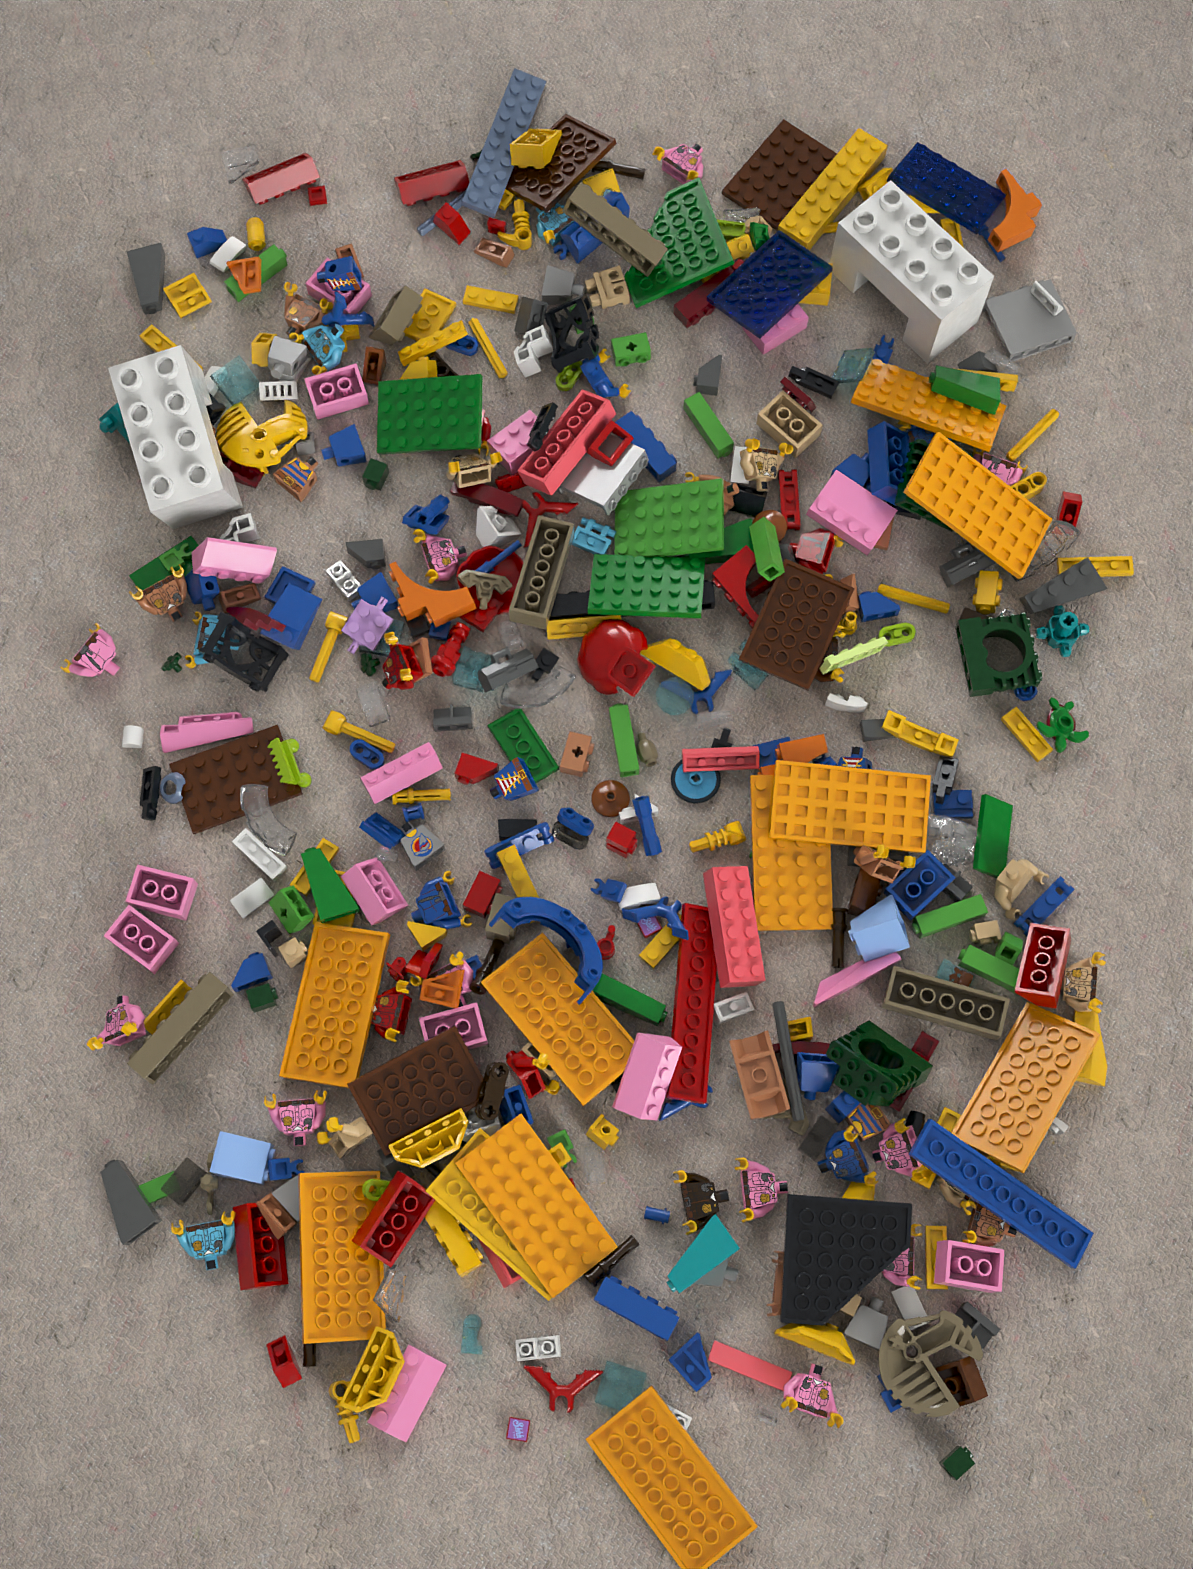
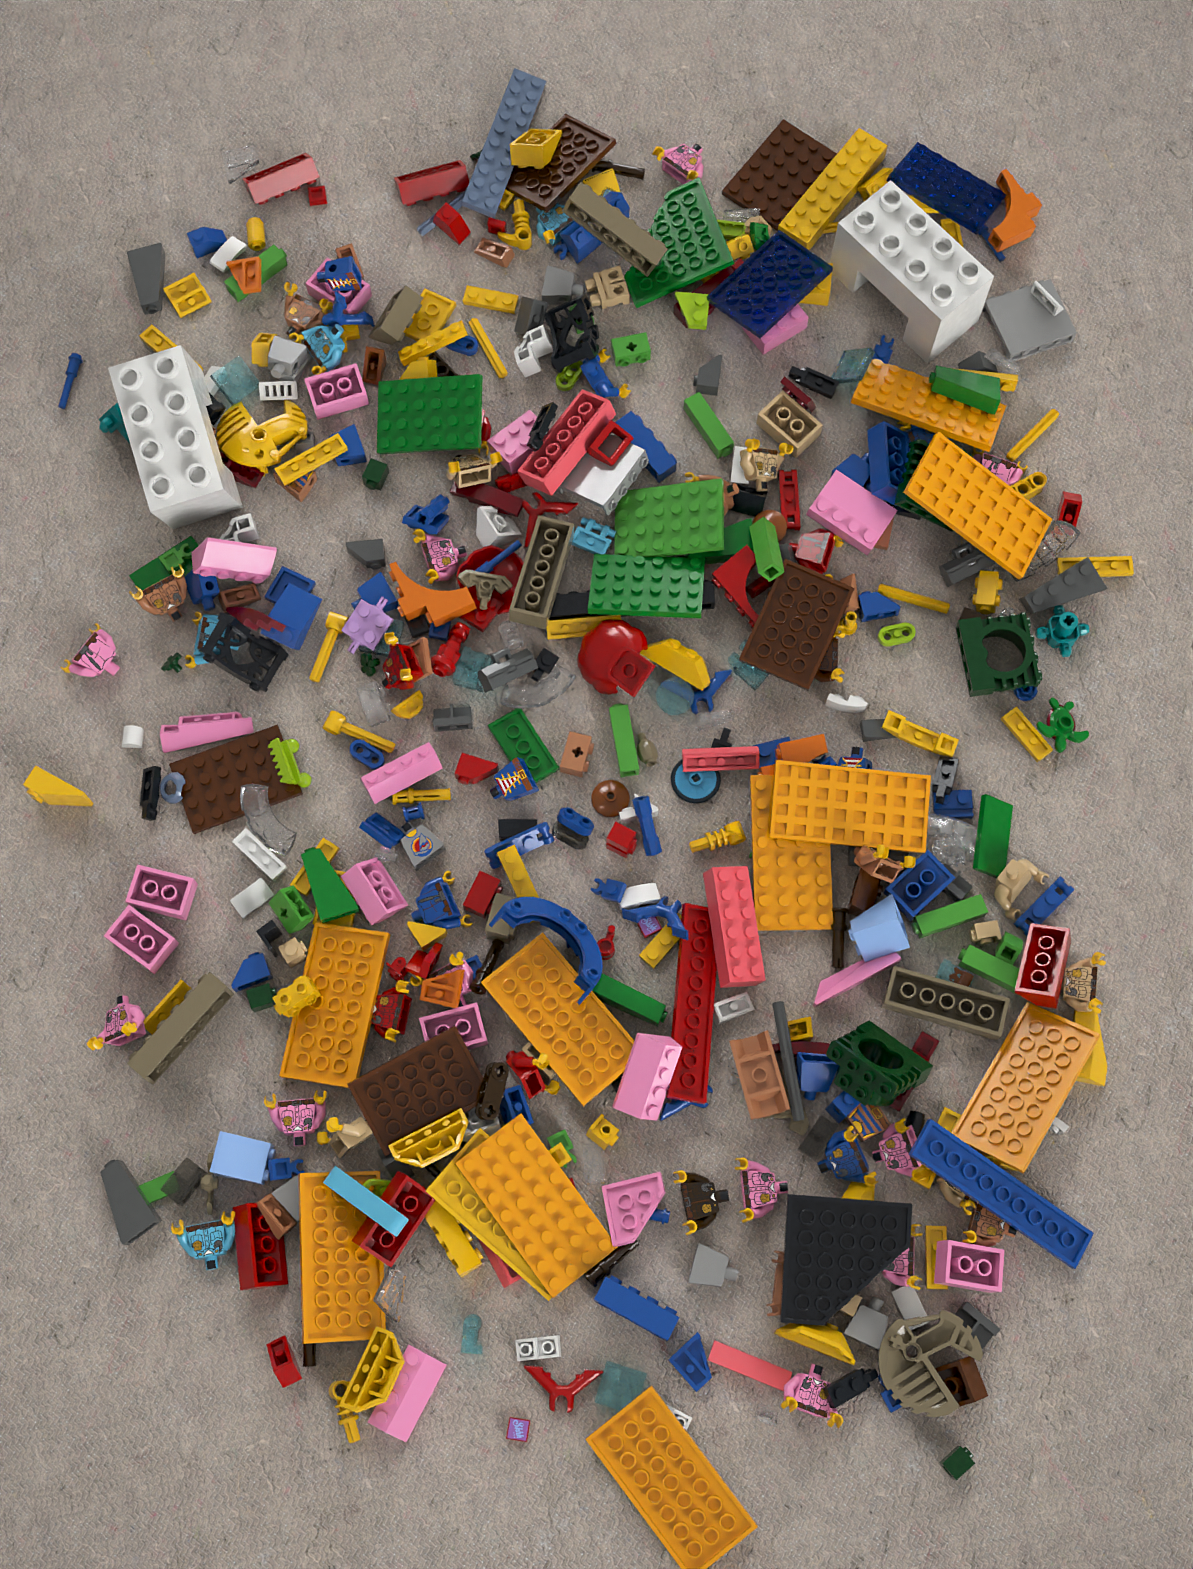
(52, 790): none -> yellow slope
(72, 370): none -> blue pin
(296, 996): none -> yellow brick
(311, 459): none -> yellow plate
(344, 580): white slope -> none
(366, 1201): none -> medium azure beam
(409, 707): none -> yellow plate
(631, 1205): none -> bright pink plate
(694, 309): none -> lime wing
(704, 1254): teal slope -> none
(849, 1386): none -> black hinge
(856, 653): yellowish green plate -> none

